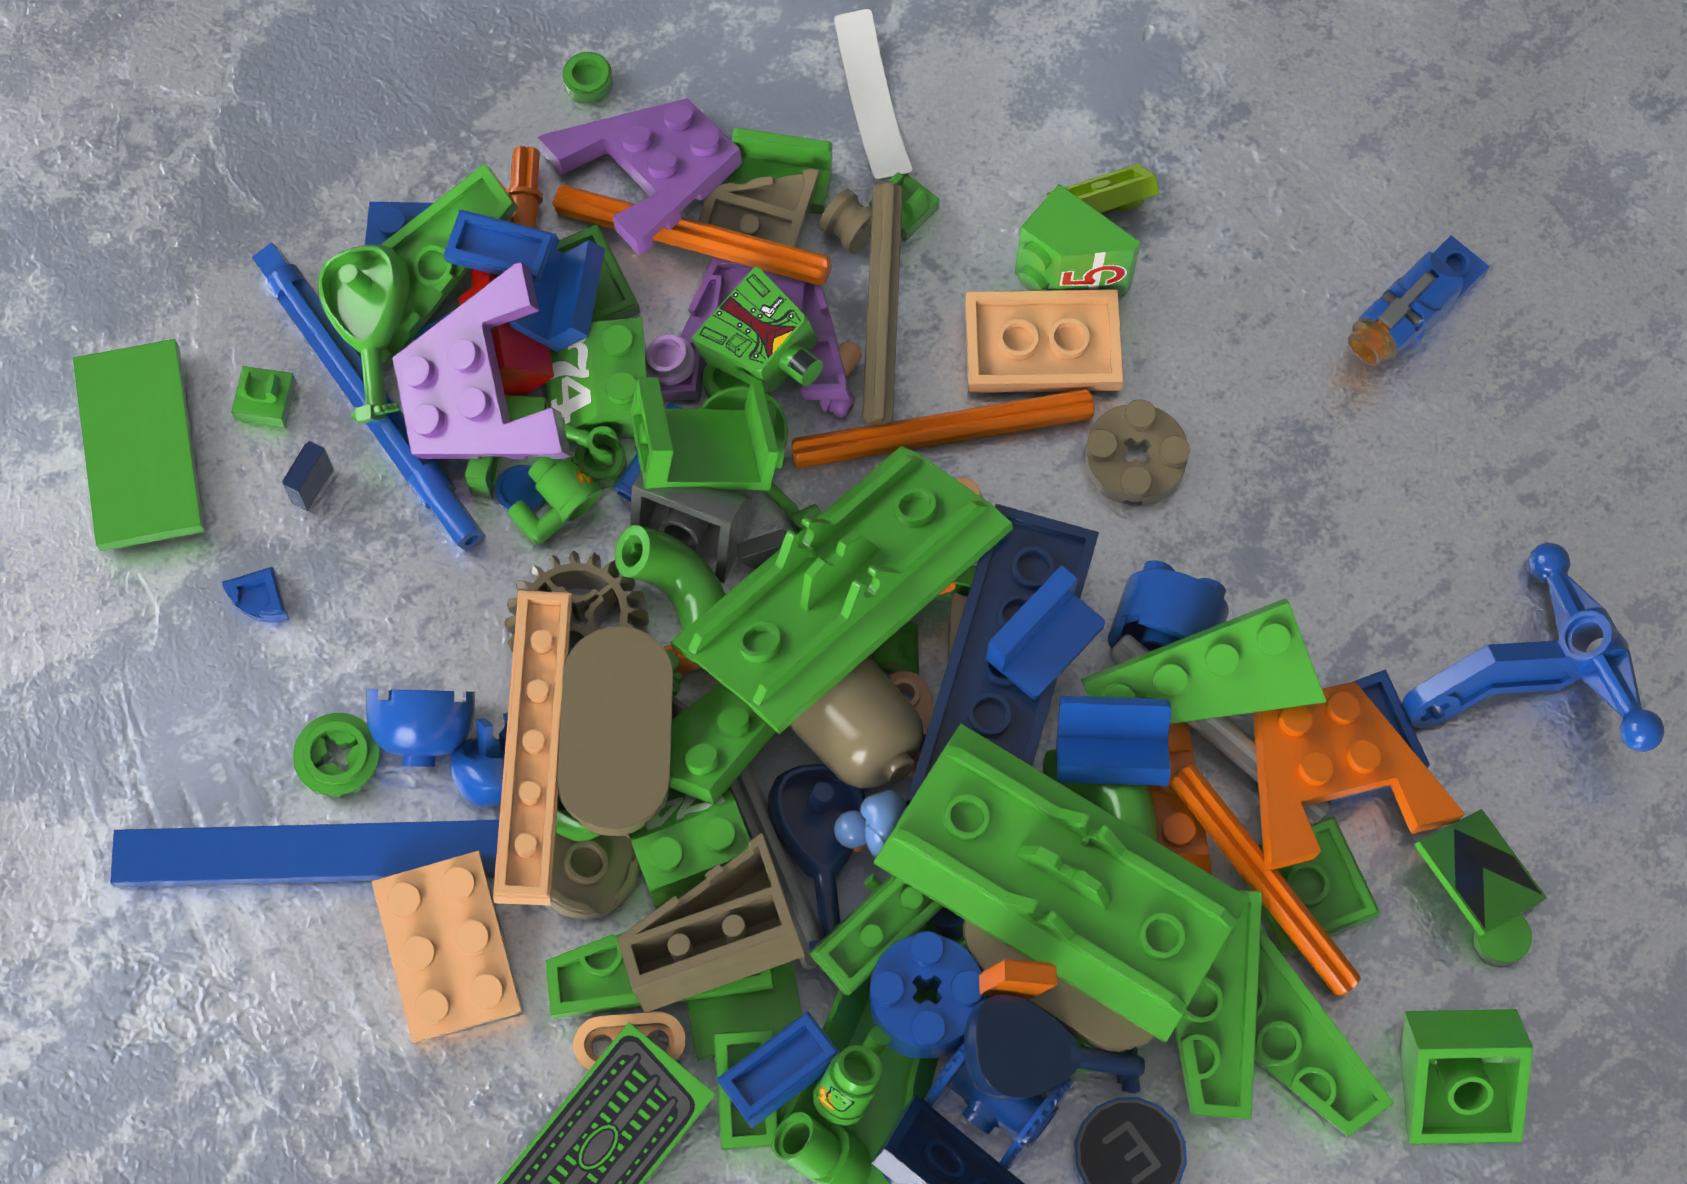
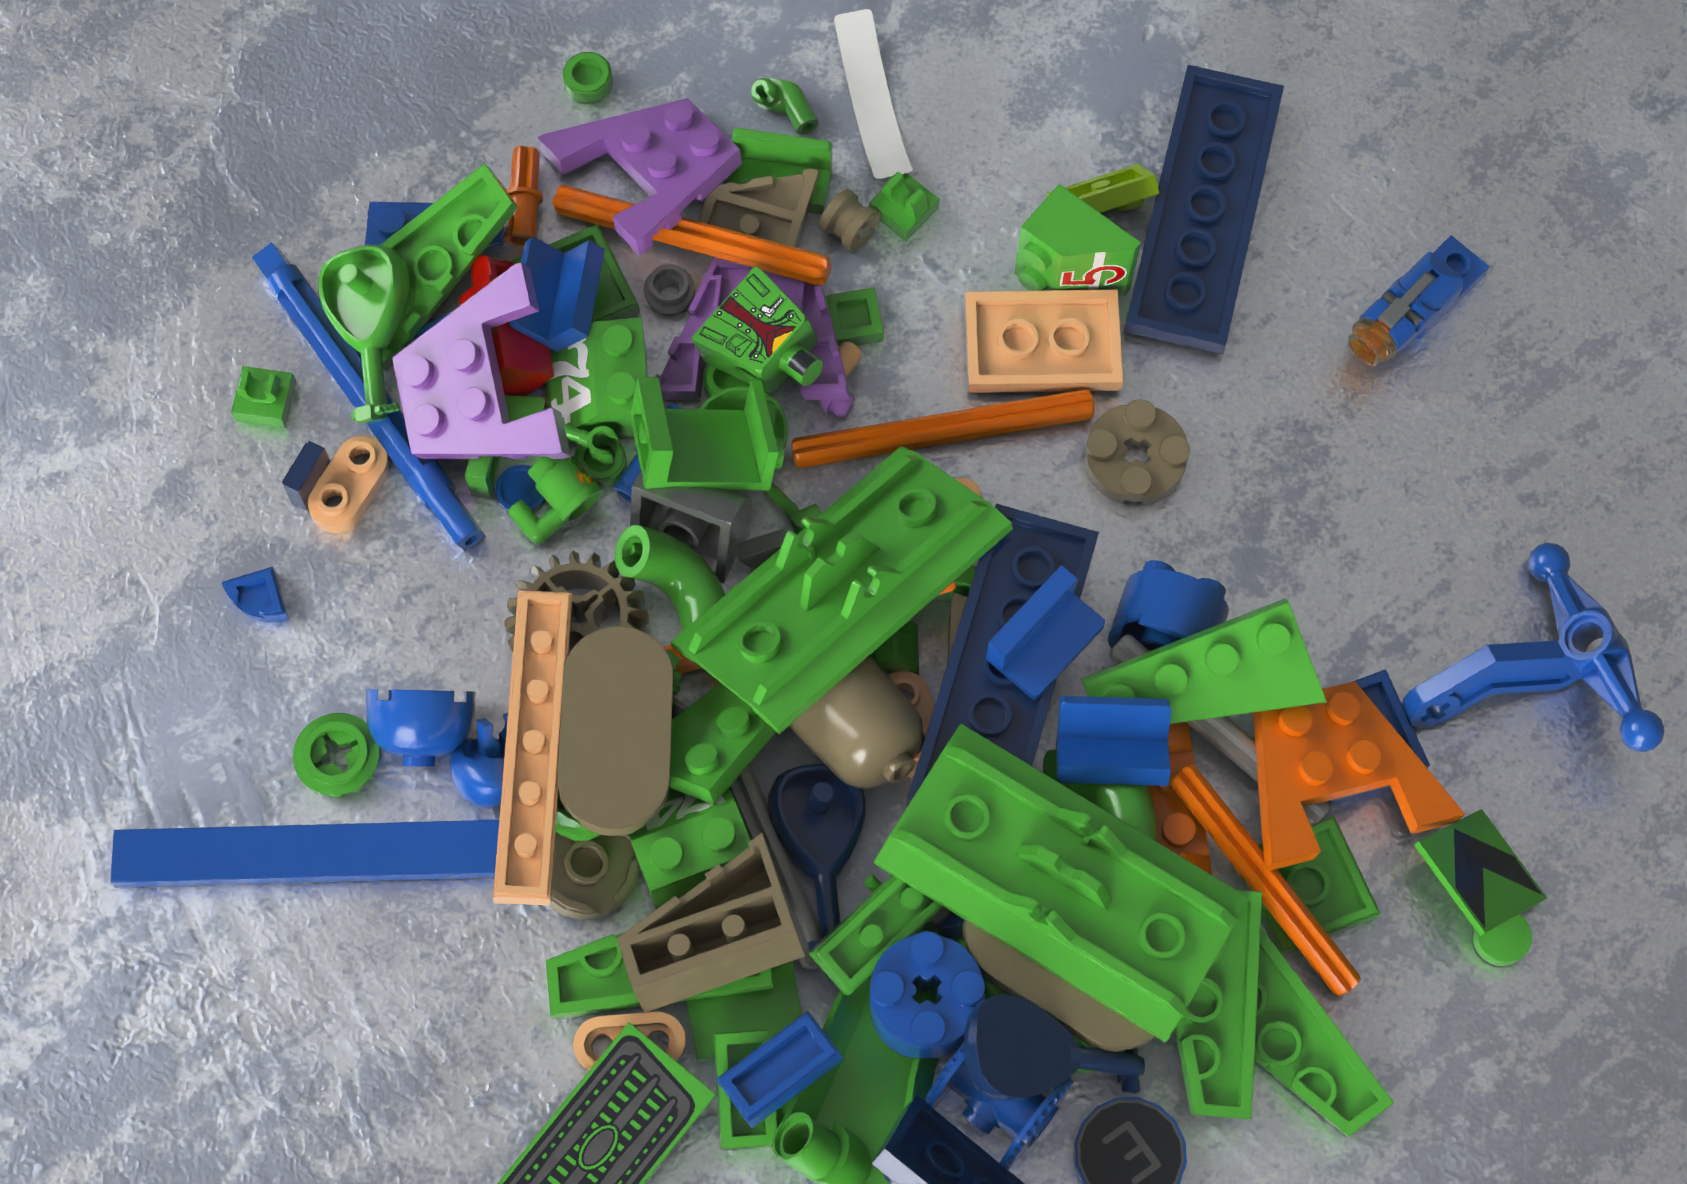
(138, 445): bright green tile -> none
(350, 481): none -> light nougat plate
(447, 947): light nougat plate -> none
(497, 245): blue tile -> none
(669, 276): none -> flat silver plate
(670, 359): lavender plate -> none
(787, 99): none -> bright green arm
(851, 1080): bright green piece -> none
(856, 316): none -> bright green tile
(871, 825): medium blue animal -> none
(882, 304): dark tan axle -> none
(1018, 978): orange tile -> none
(1204, 209): none -> dark blue plate
(1465, 1075): bright green slope -> none

